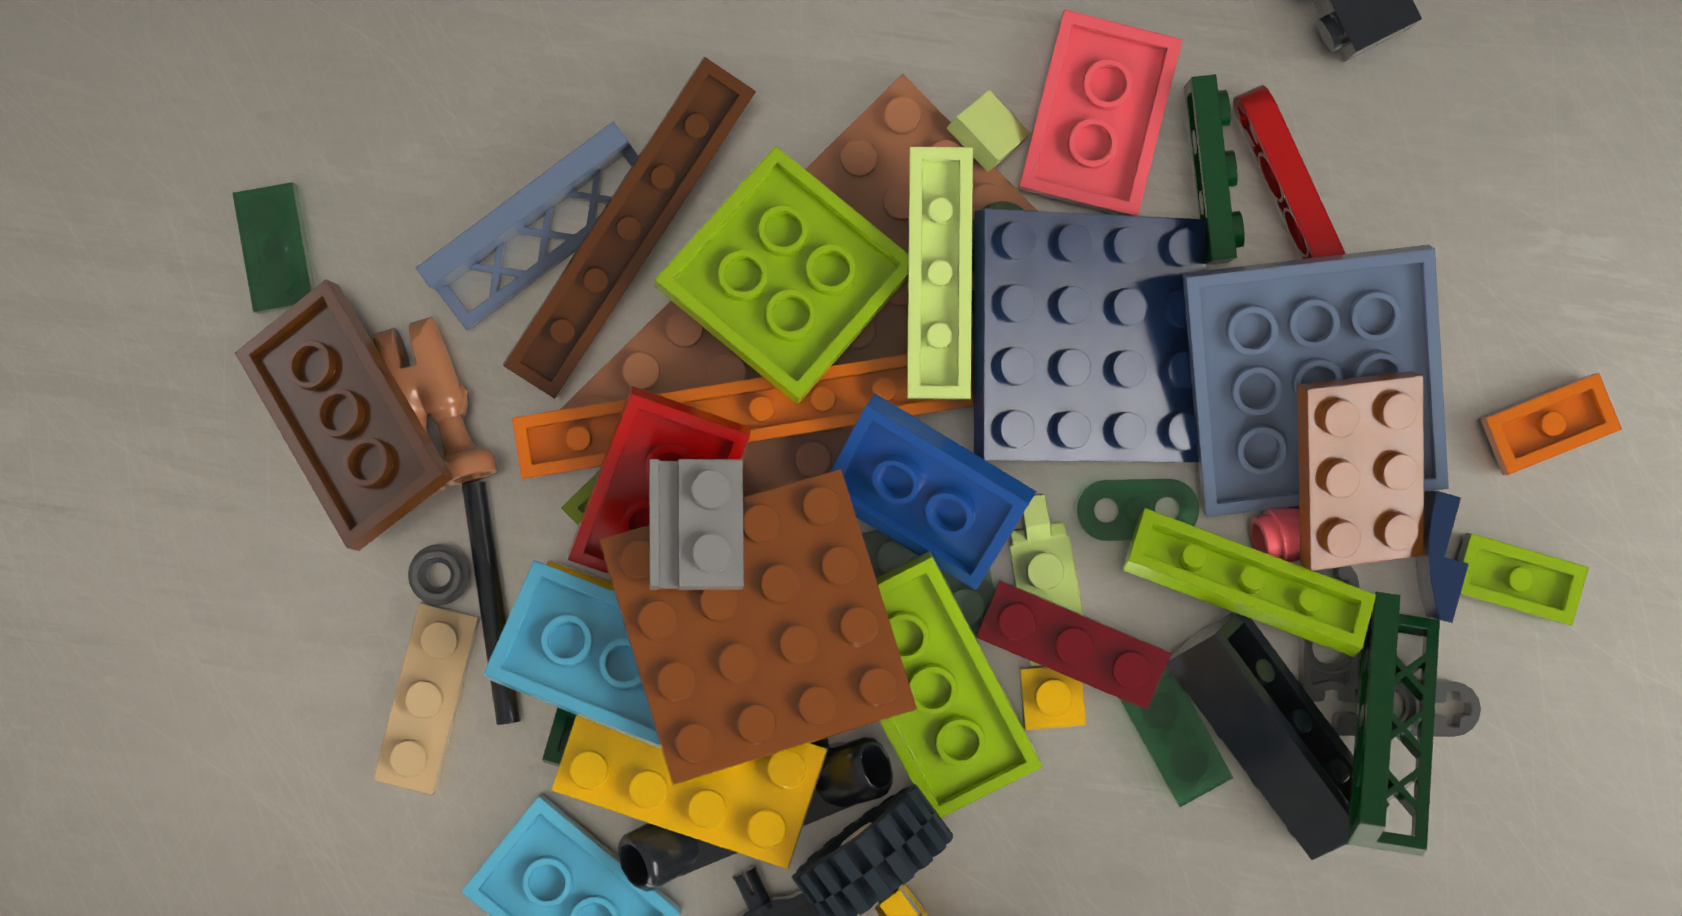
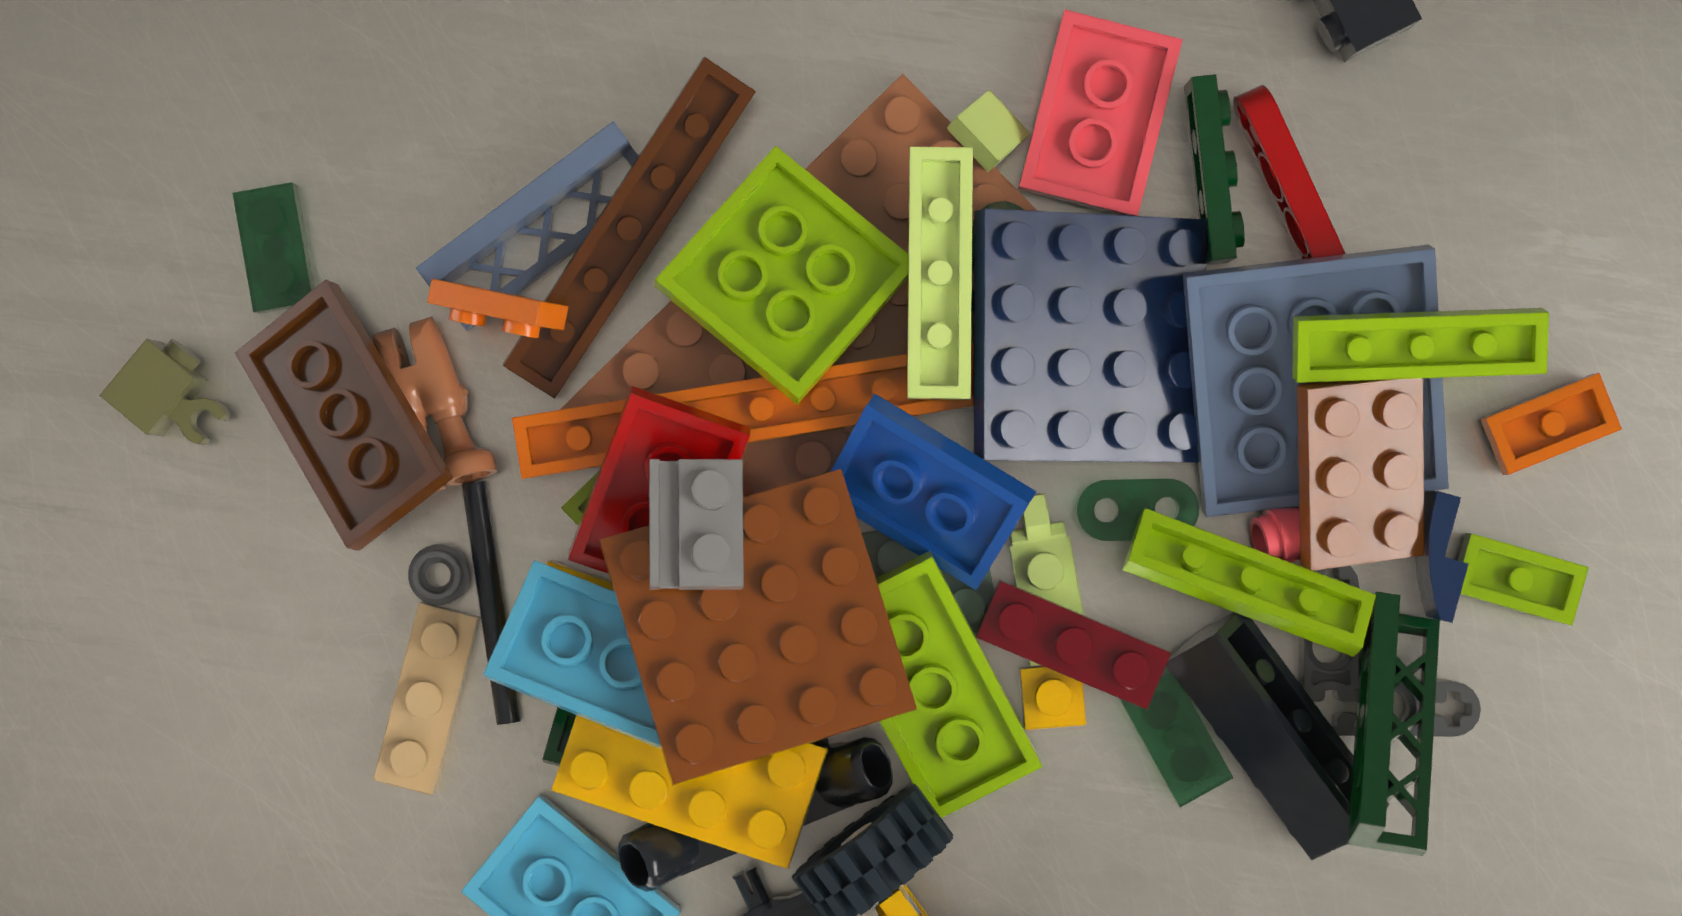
(160, 389): none -> olive brick
(473, 305): none -> orange plate
(1420, 345): none -> lime plate

